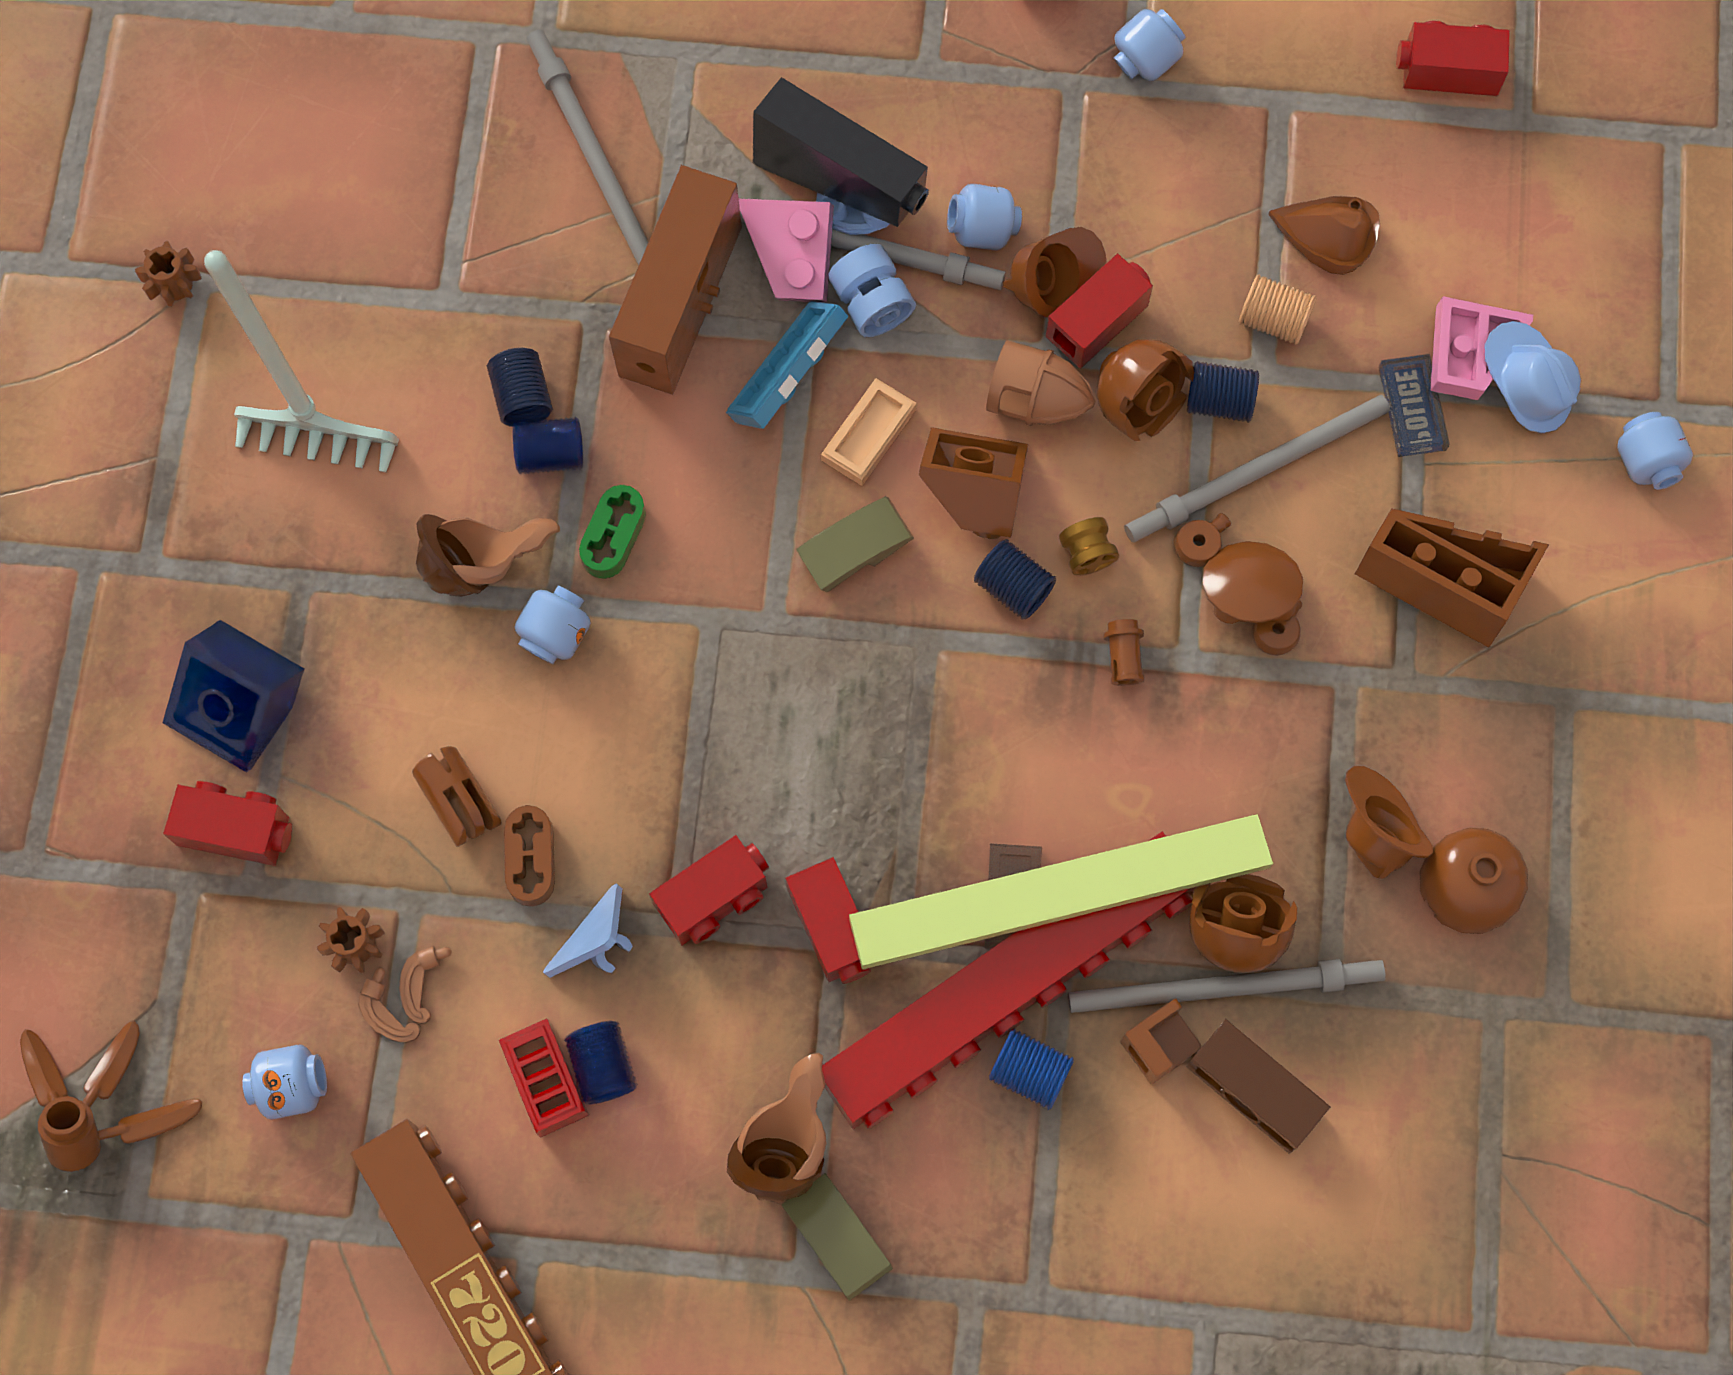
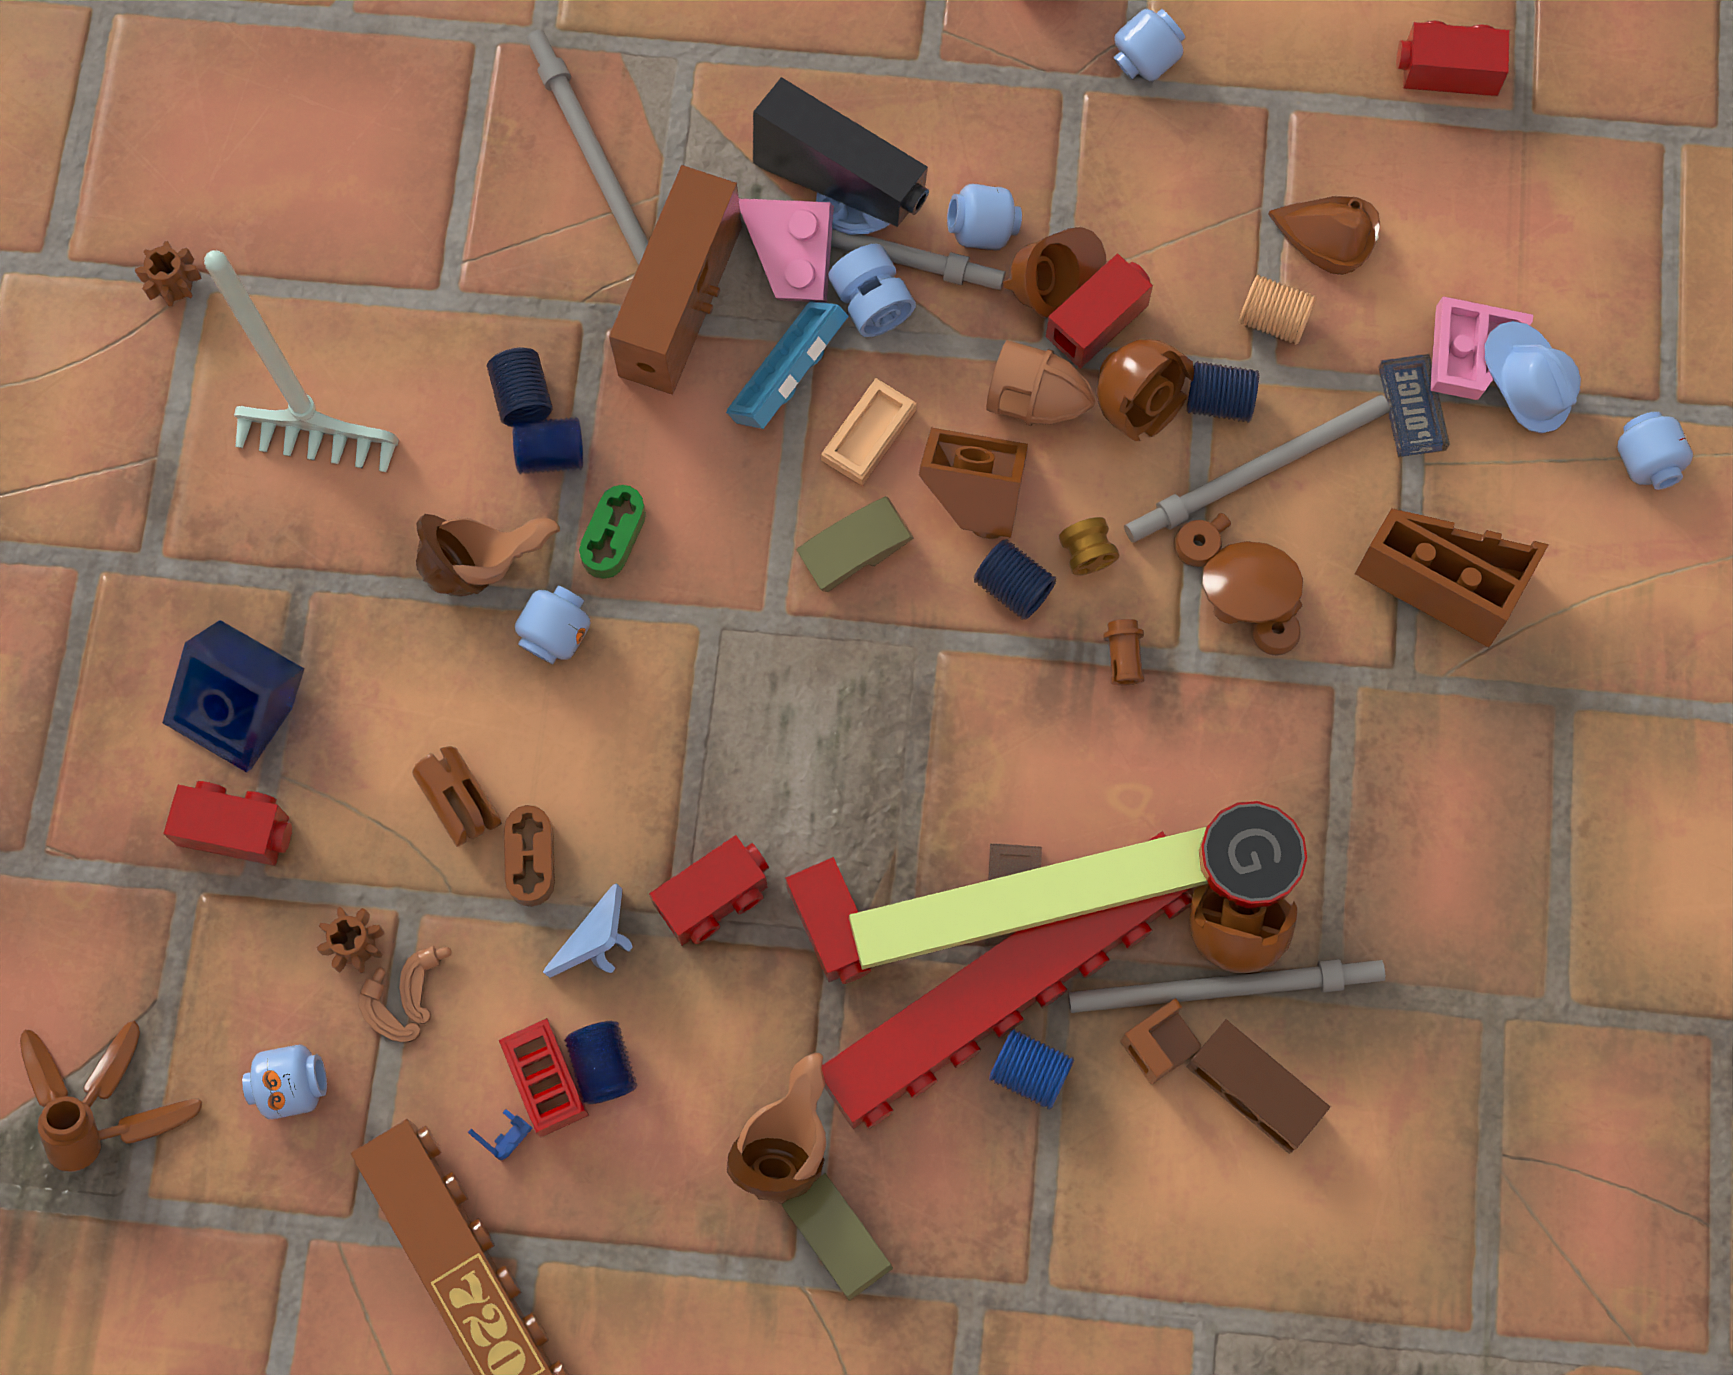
(507, 1143): none -> blue piece
(1253, 854): none -> black tile
(1382, 824): dark orange piece -> none
(1474, 880): dark orange cylinder -> none

